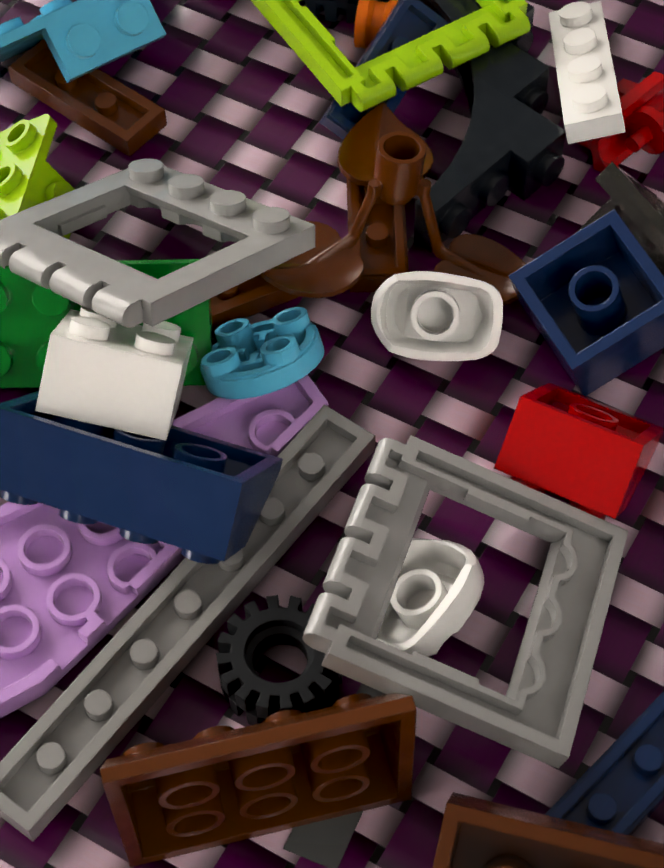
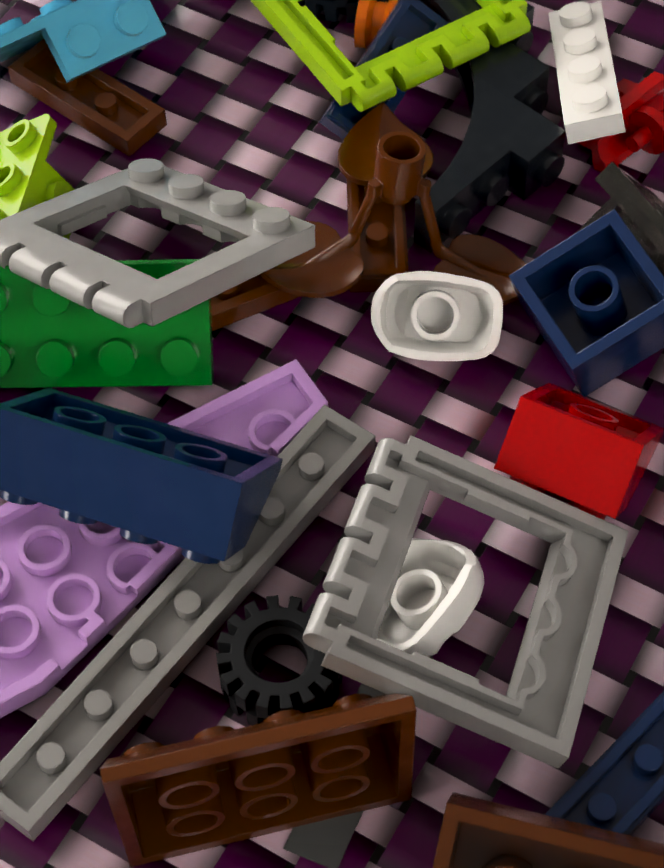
(114, 373): white brick -> none
(261, 355): medium azure tile -> none

